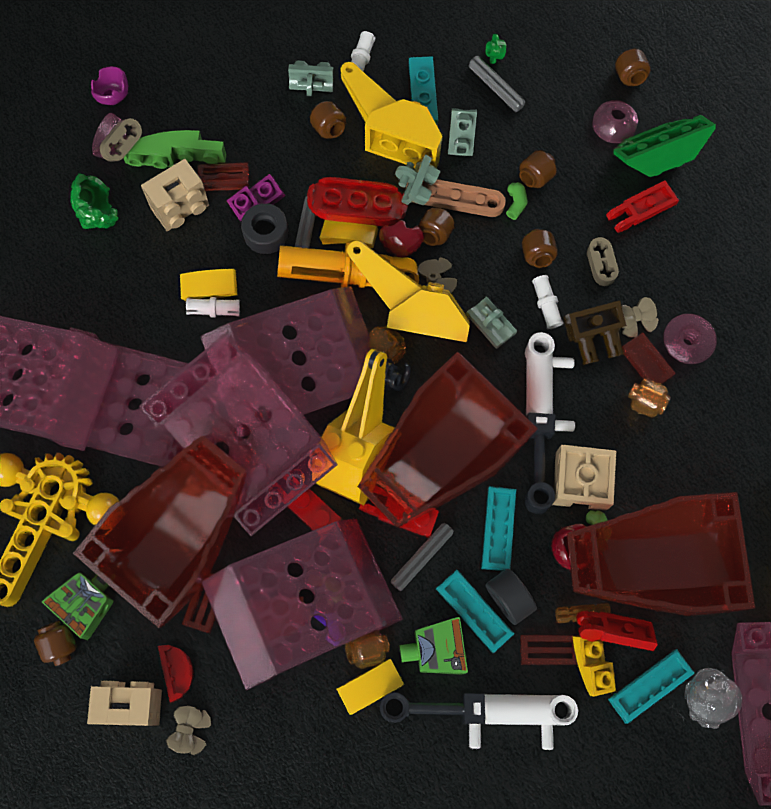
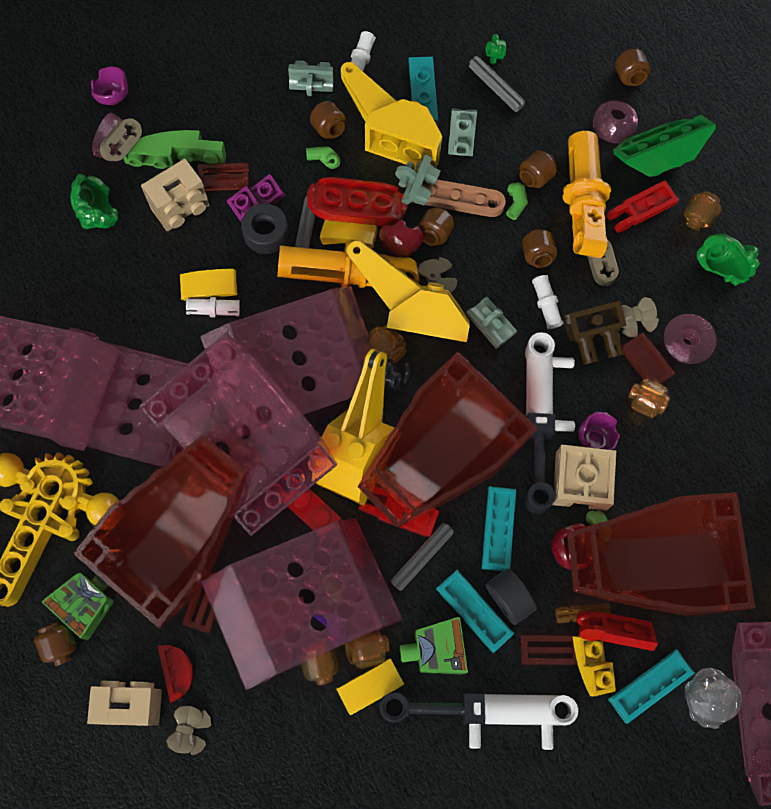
(321, 668): none -> clear orange head
(325, 155): none -> bright green arm
(586, 195): none -> light orange piece
(599, 431): none -> magenta hair
(702, 210): none -> clear orange head
(728, 258): none -> green hair

